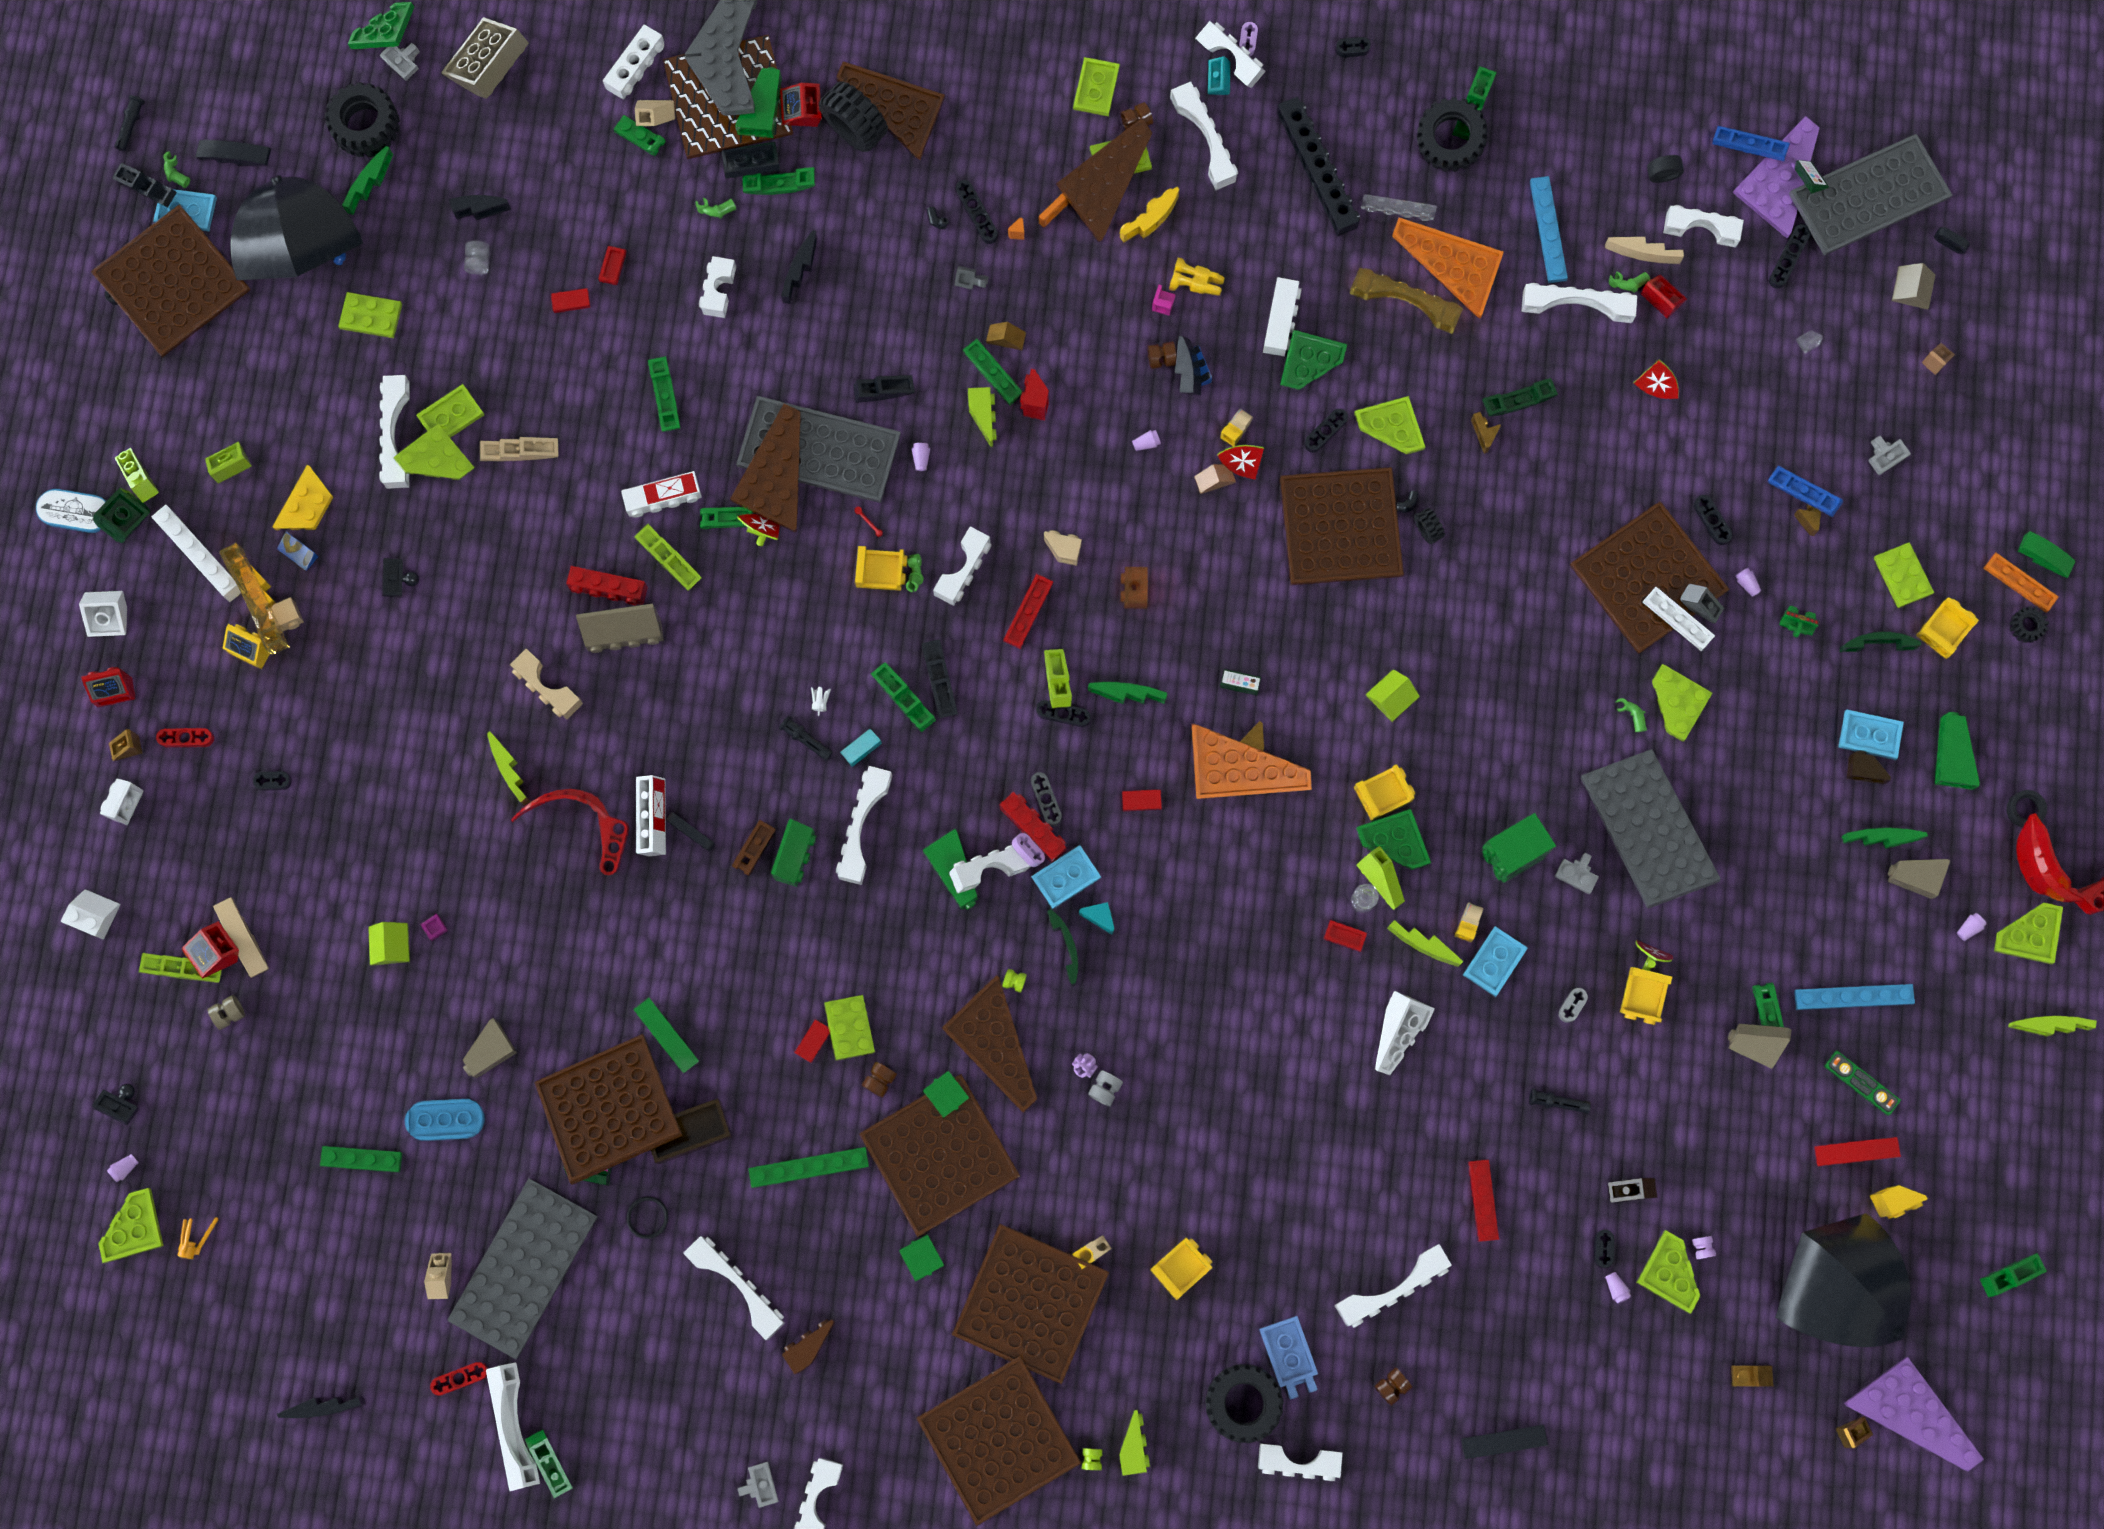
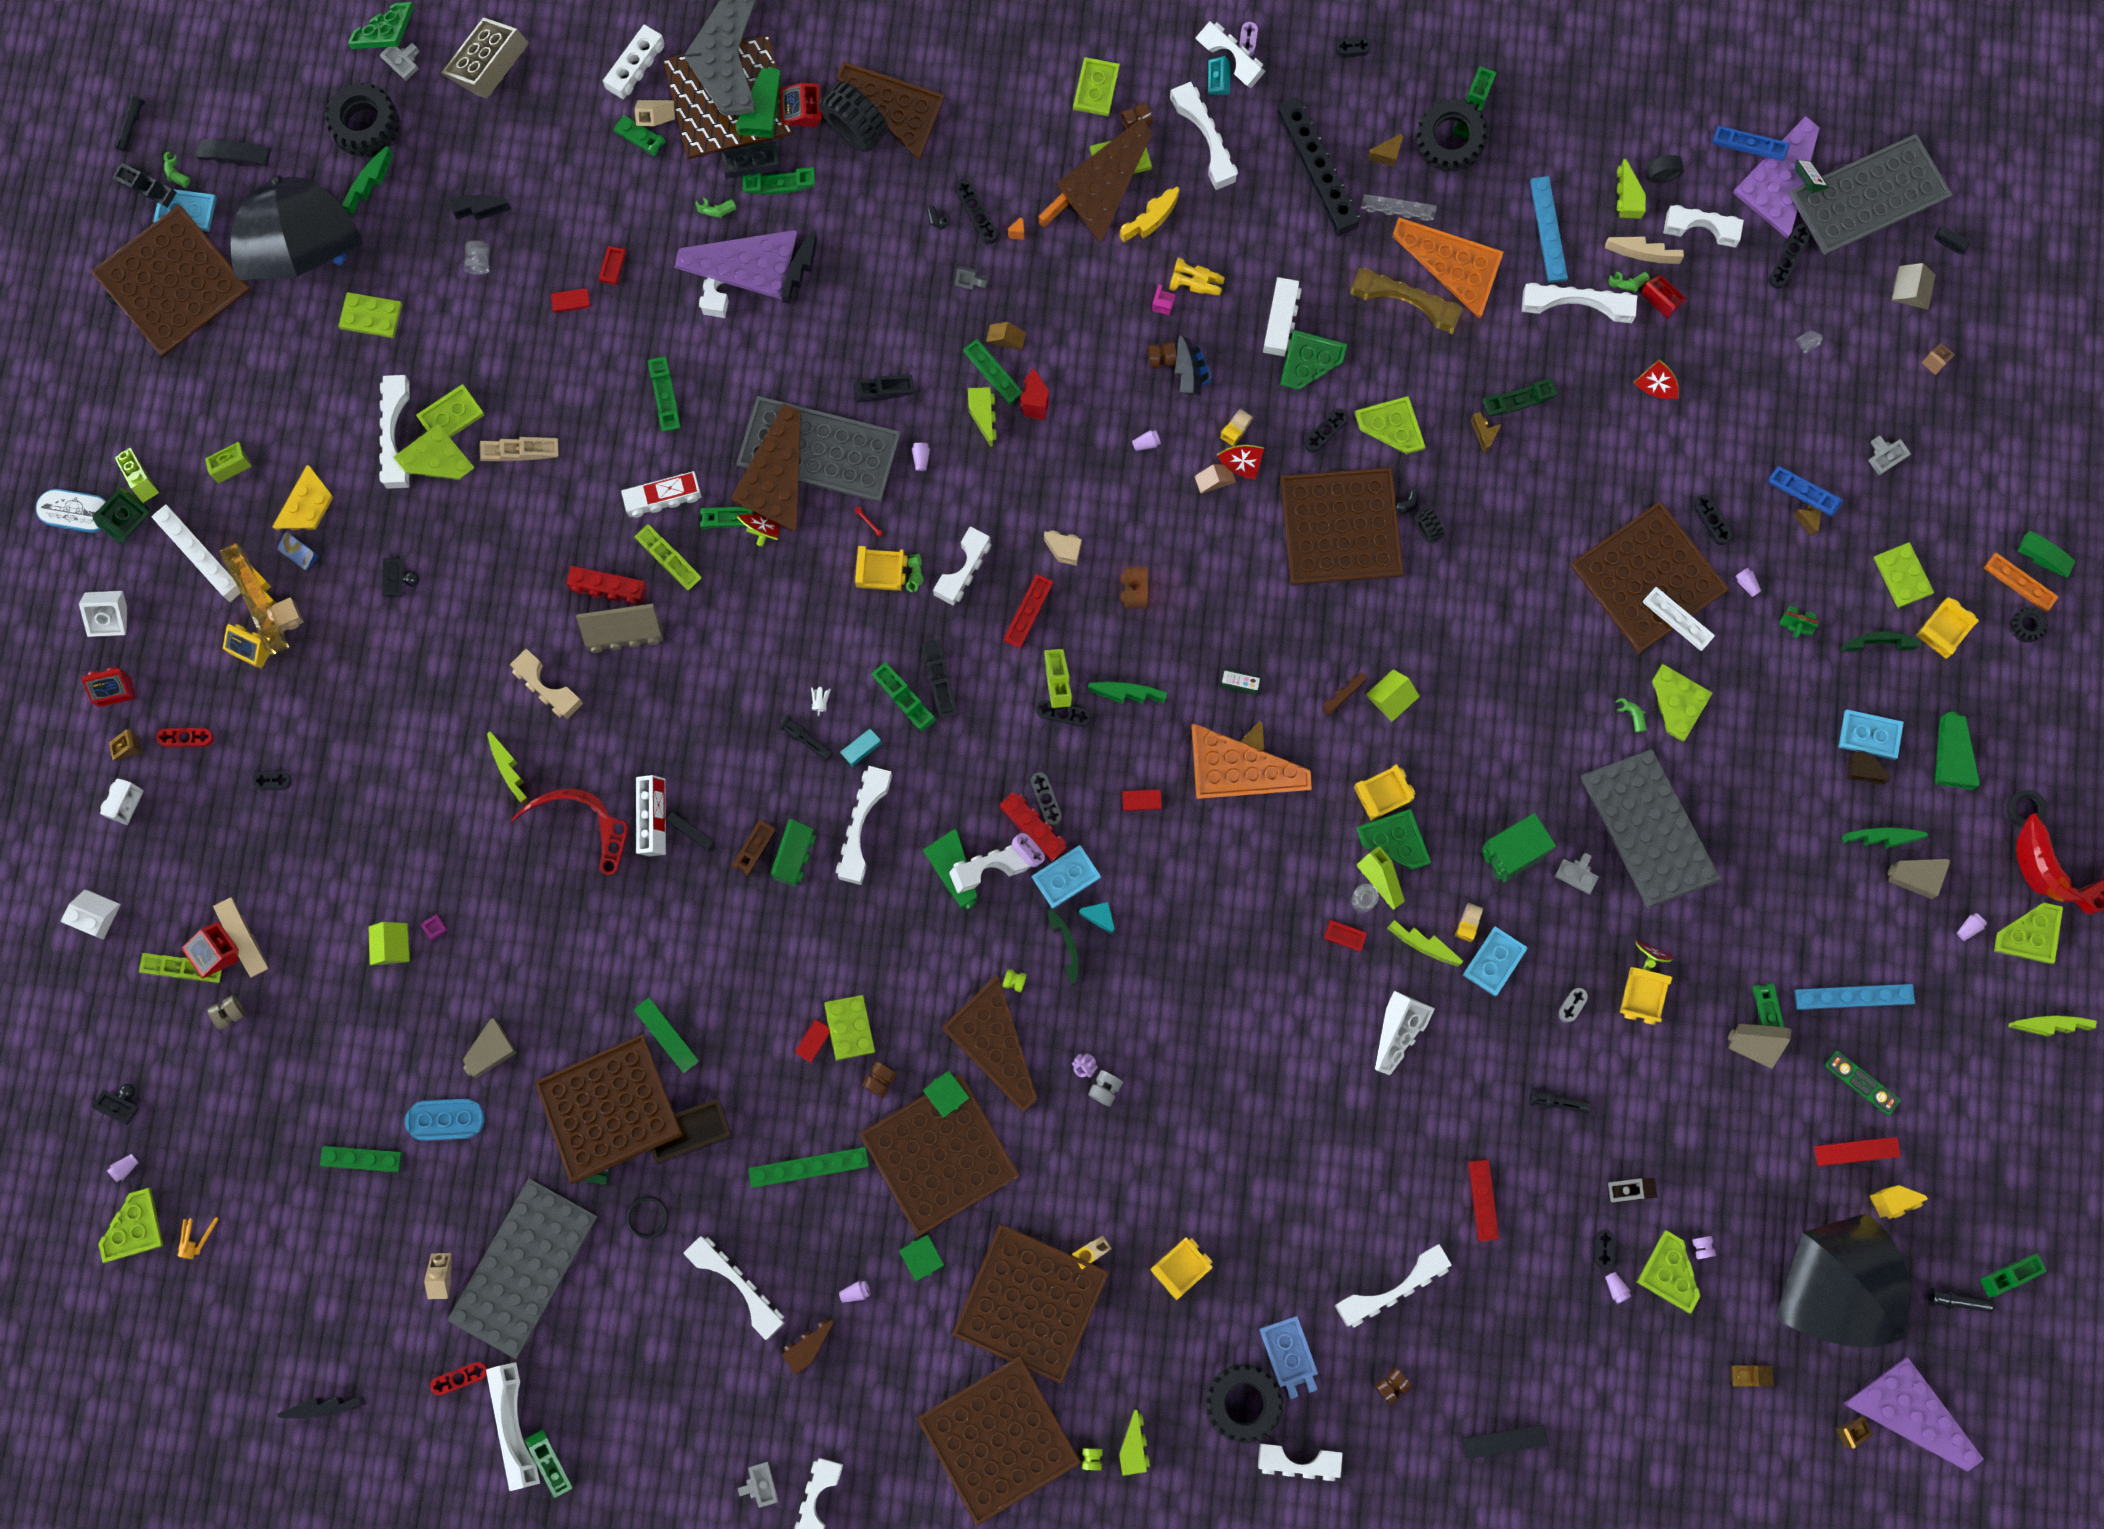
(748, 263): none -> medium lavender wing
(855, 1292): none -> lavender cone
(1342, 694): none -> reddish brown plate
(1386, 152): none -> pearl gold slope
(1631, 193): none -> lime slope
(1702, 602): dark grey slope -> none
(1952, 1300): none -> black pin

